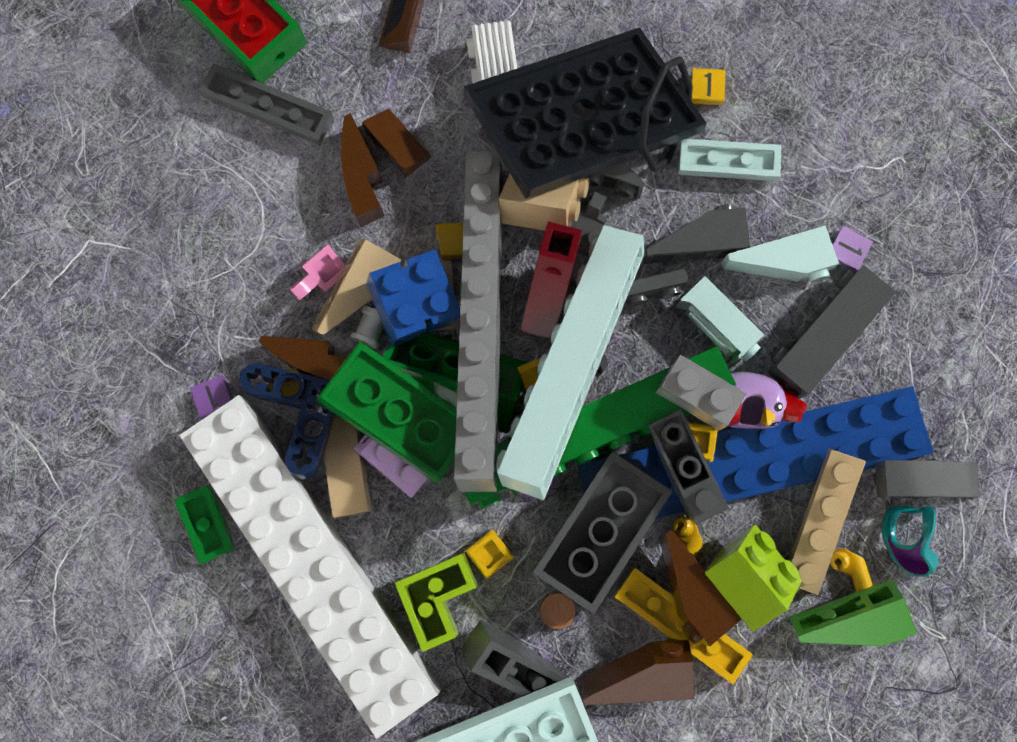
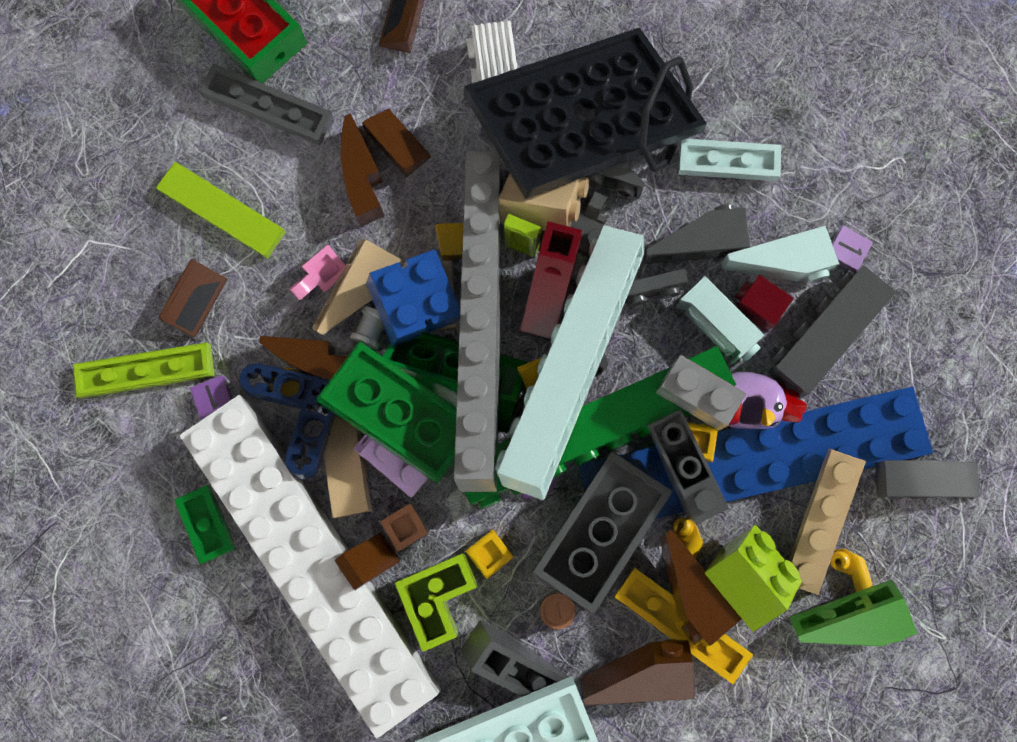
(143, 370): none -> lime tile
(192, 298): none -> reddish brown slope
(221, 210): none -> lime tile
(366, 561): none -> reddish brown tile
(404, 527): none -> nougat plate
(522, 235): none -> lime tile
(708, 86): yellow tile -> none
(762, 302): none -> dark red brick
(914, 558): teal piece -> none

